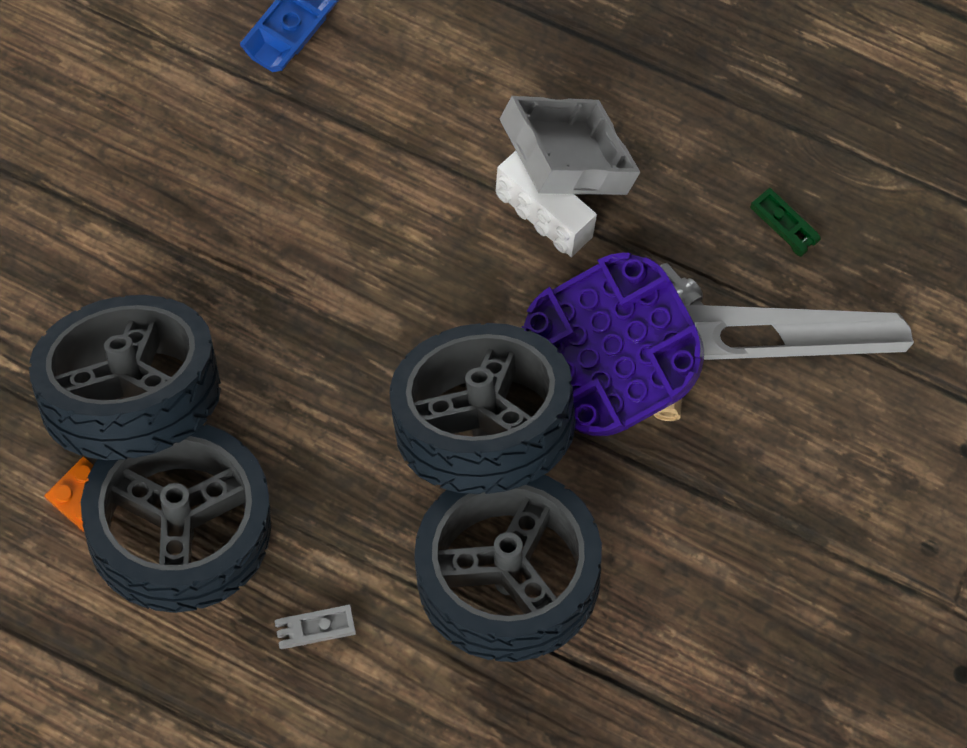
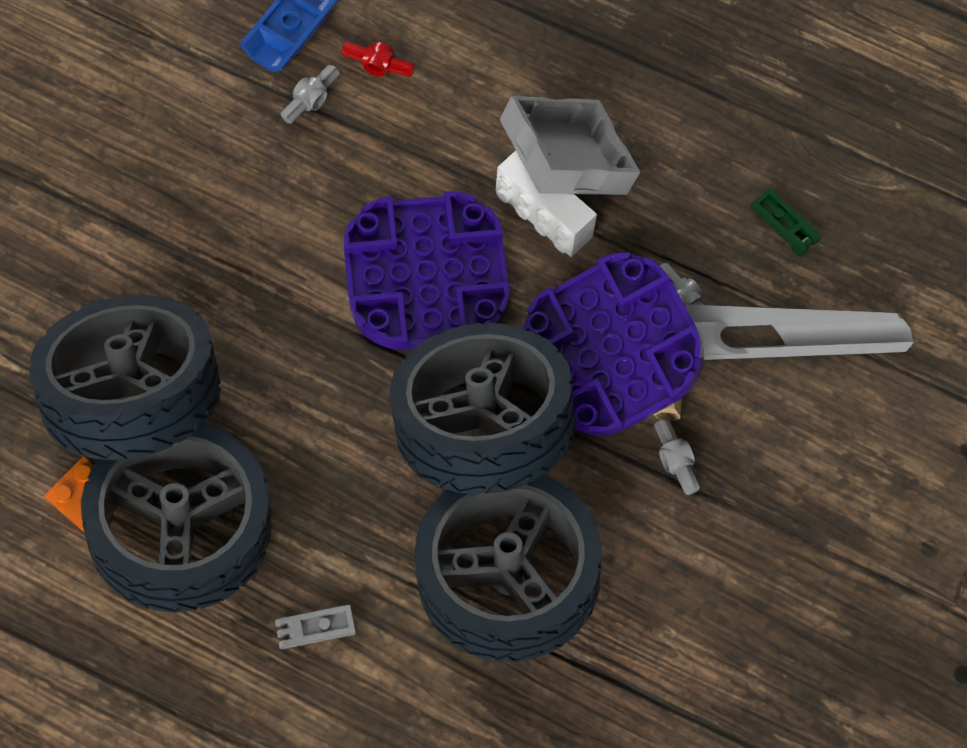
(309, 94): none -> light grey axle
(378, 59): none -> red axle
(424, 268): none -> dark purple plate
(676, 456): none -> light grey axle

